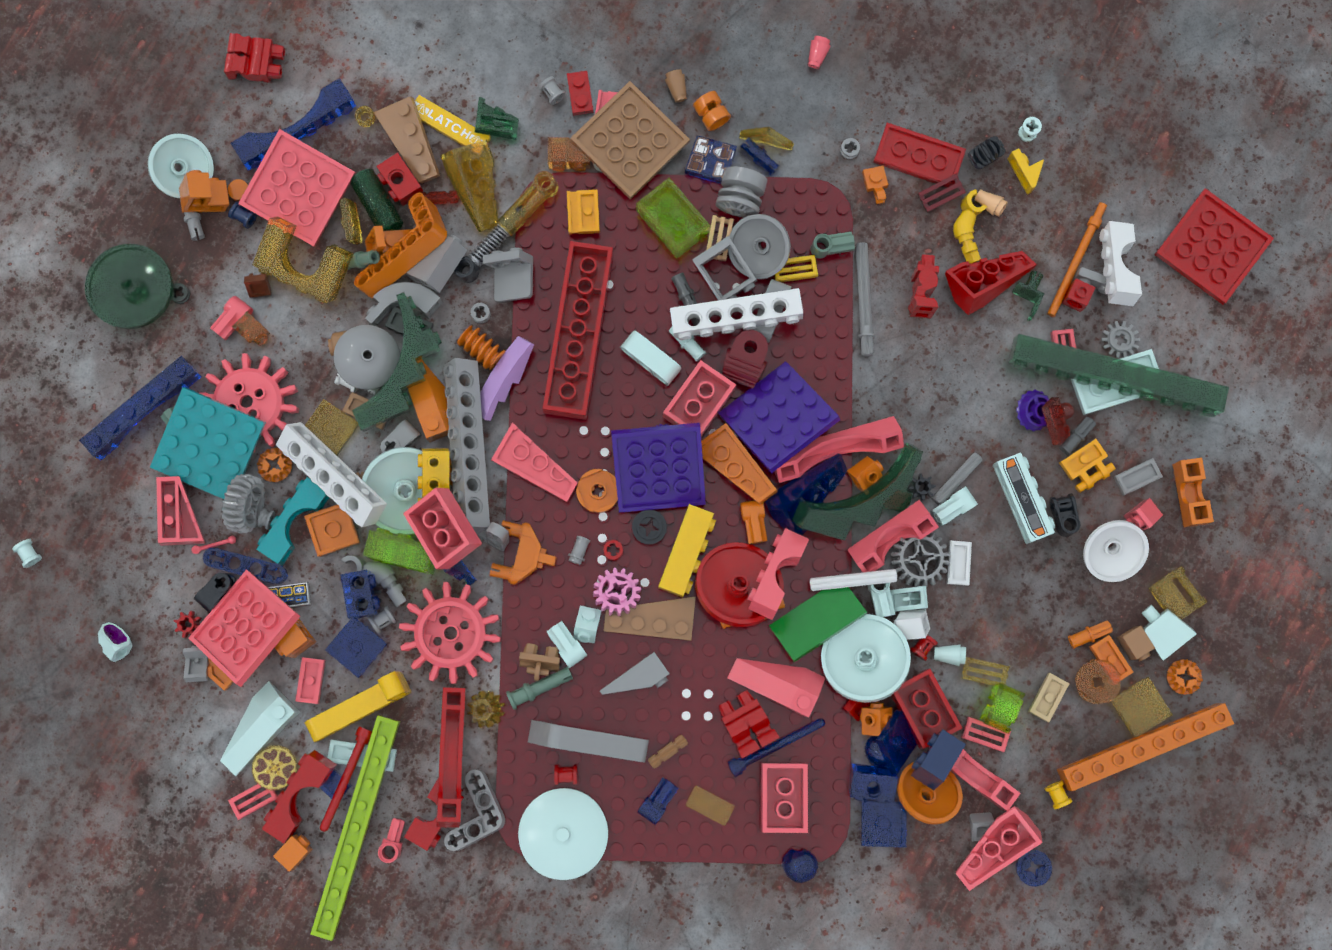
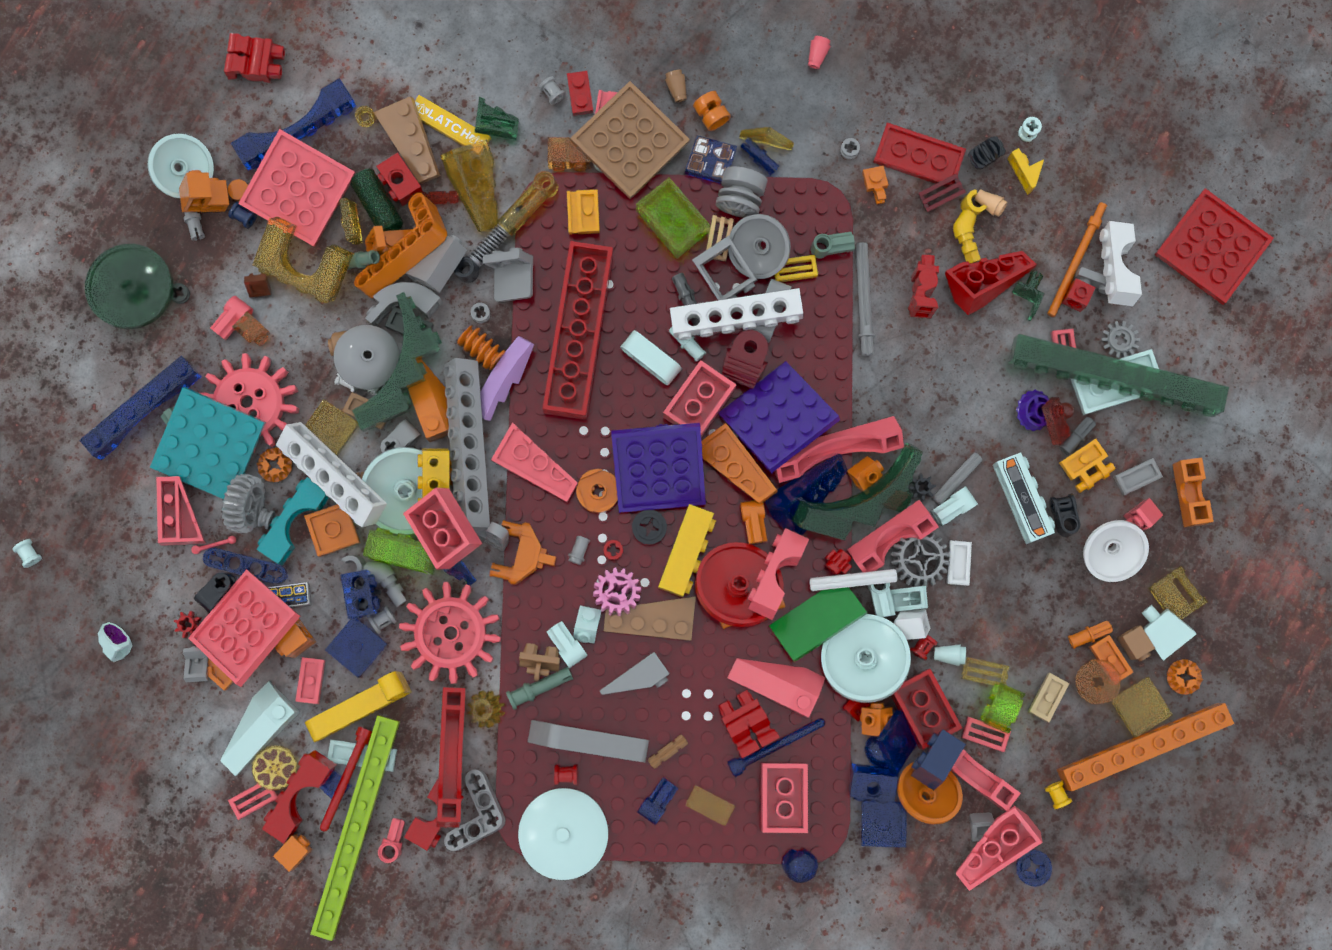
(838, 562): none -> red gear

